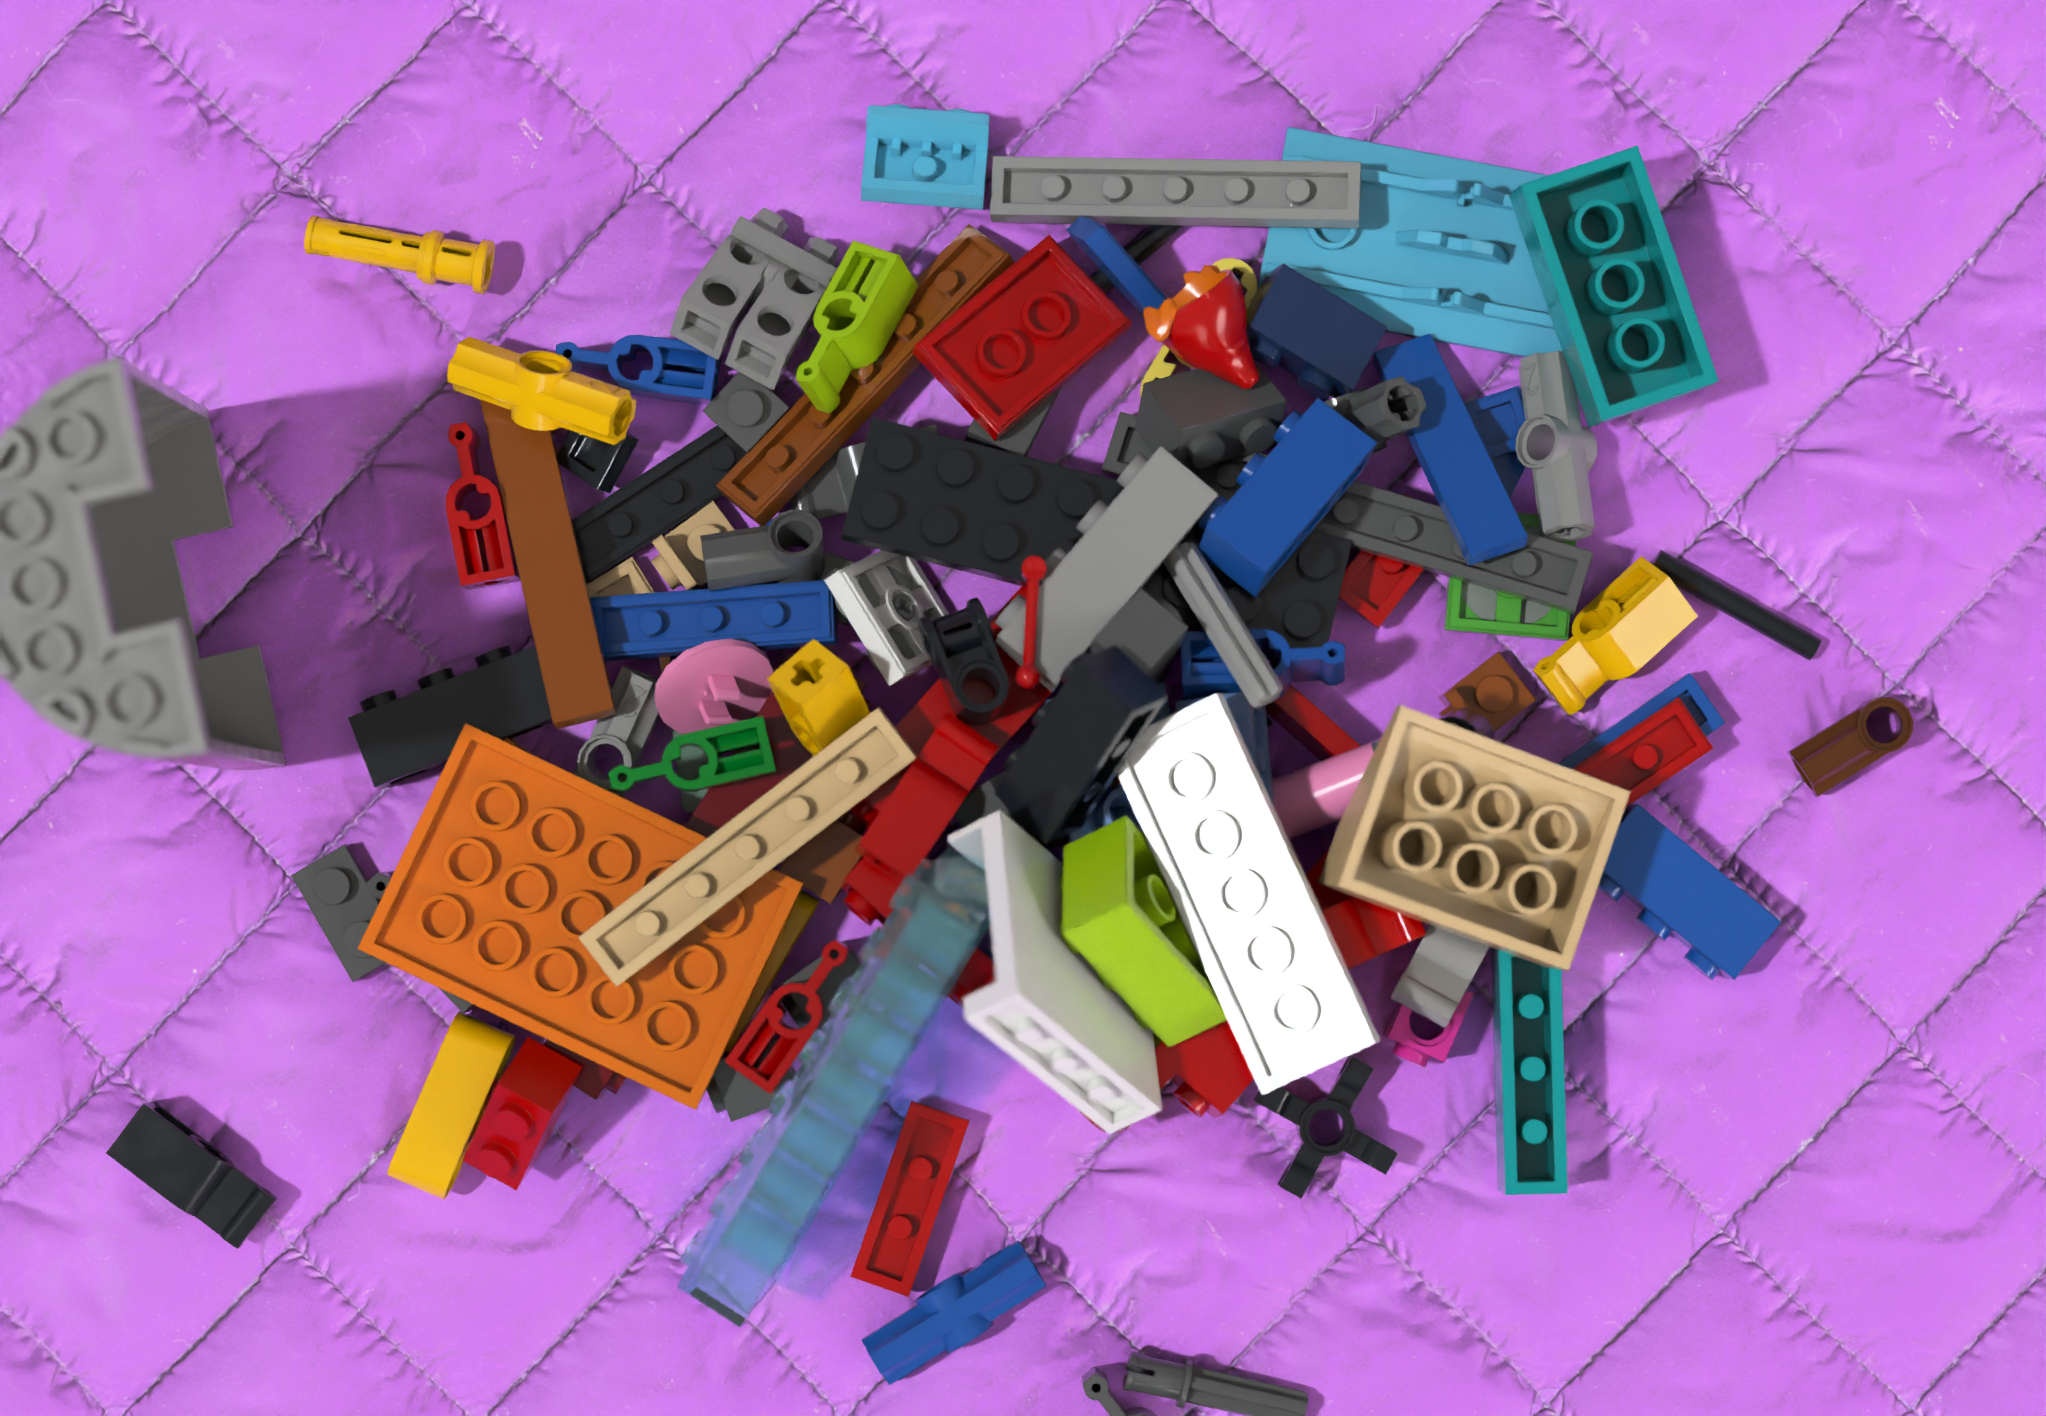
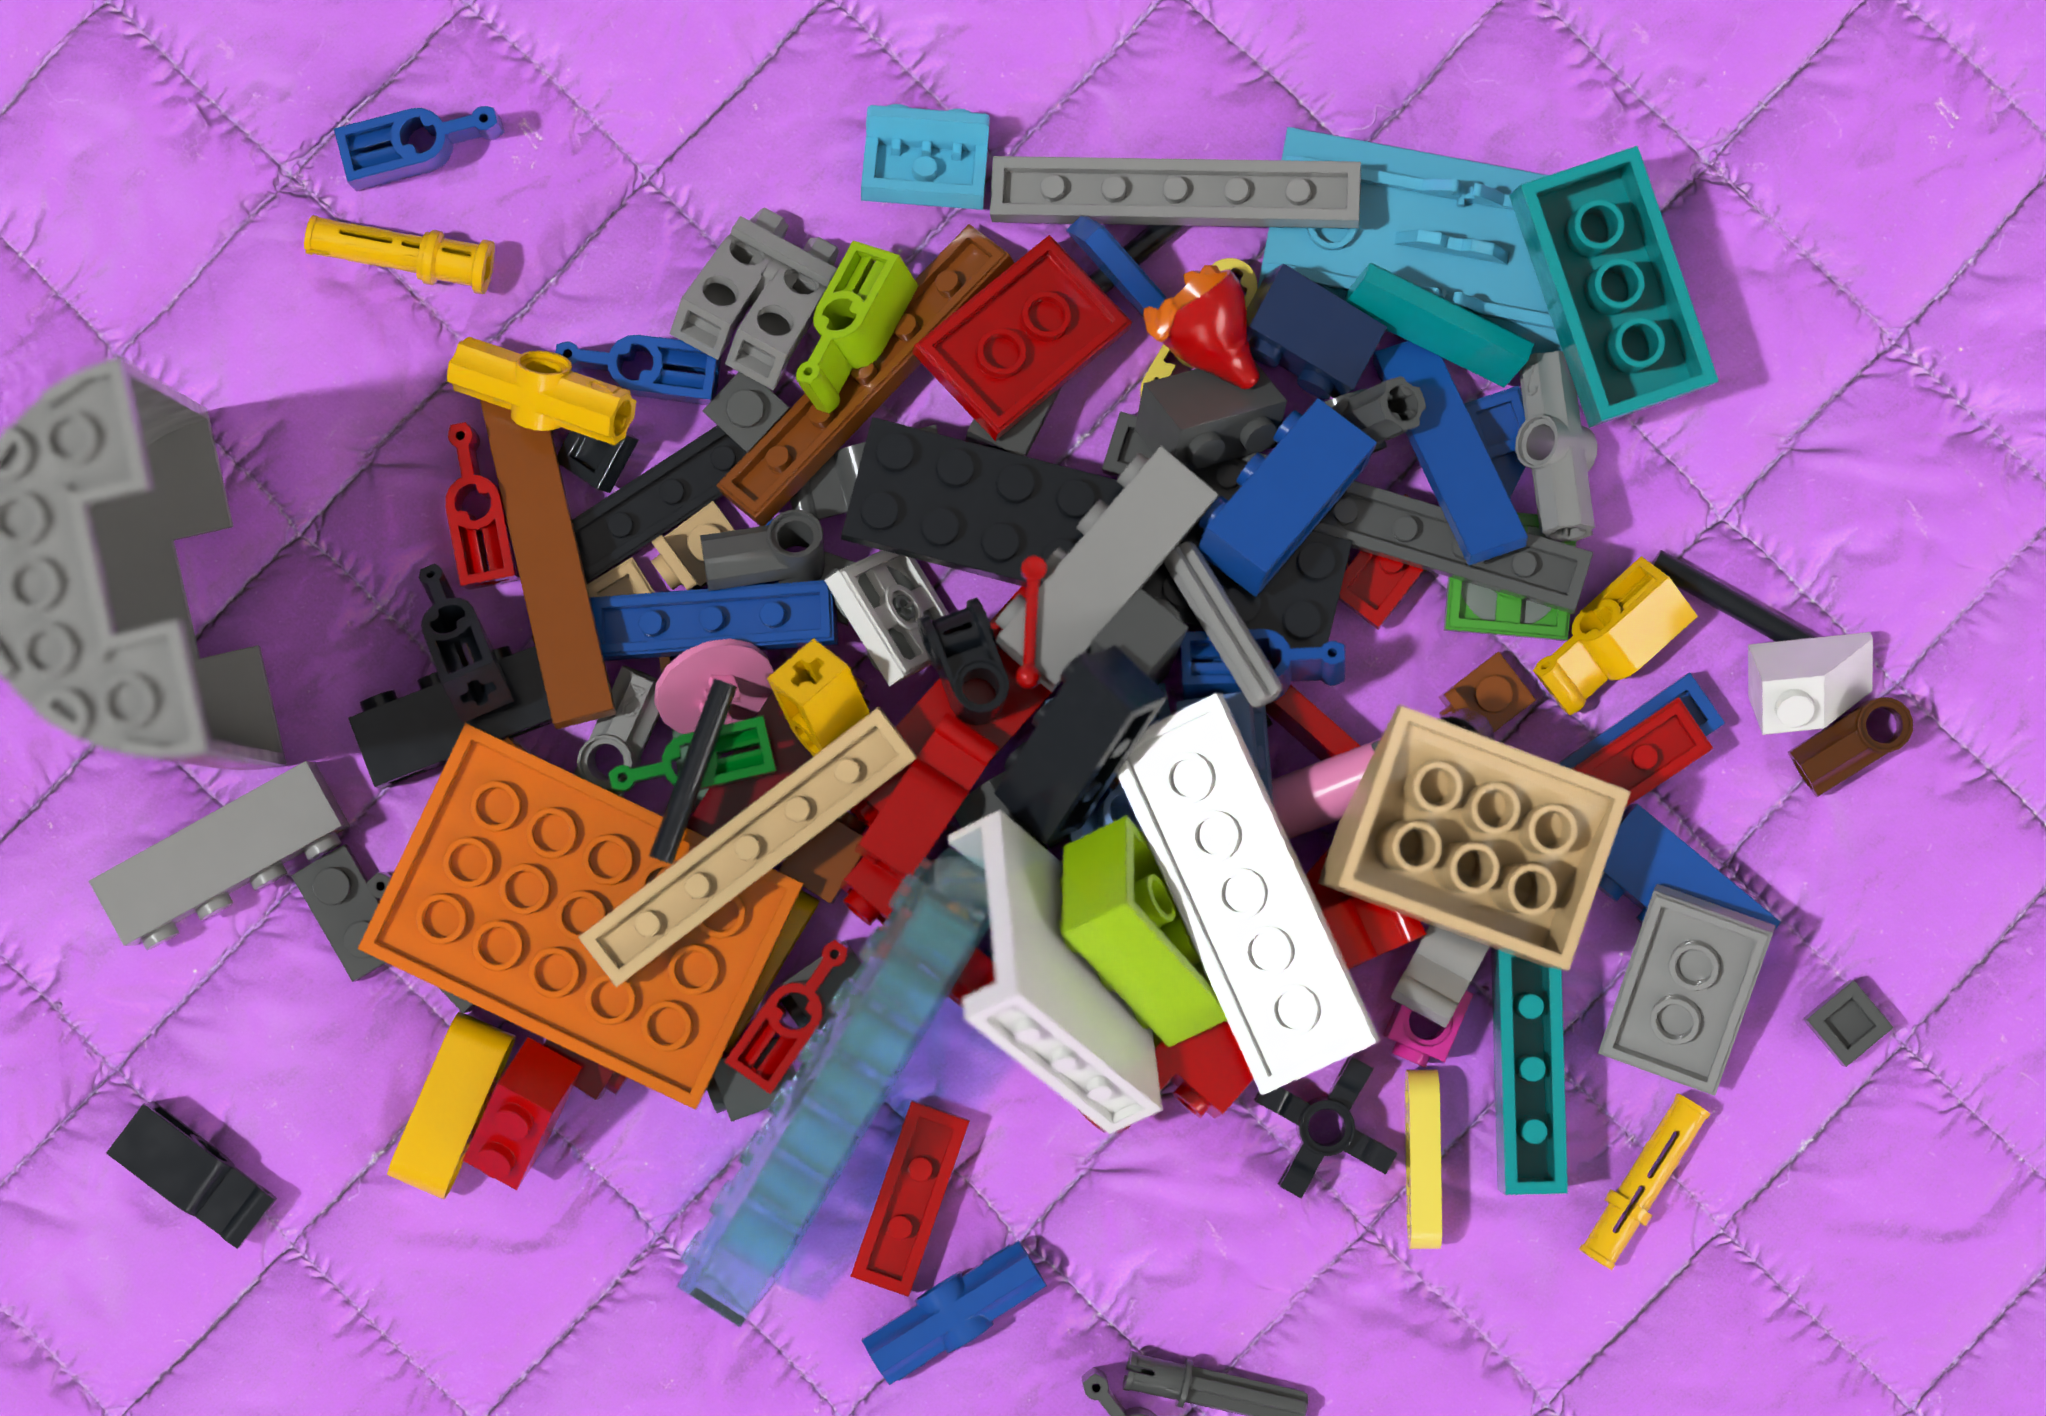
(219, 855): none -> light grey brick
(379, 149): none -> blue piece
(461, 649): none -> black piece
(693, 771): none -> black bar
(1423, 1159): none -> light yellow beam
(1439, 325): none -> teal tile
(1604, 1244): none -> yellow pin
(1686, 989): none -> light grey tile
(1808, 680): none -> white slope
(1848, 1023): none -> dark grey plate

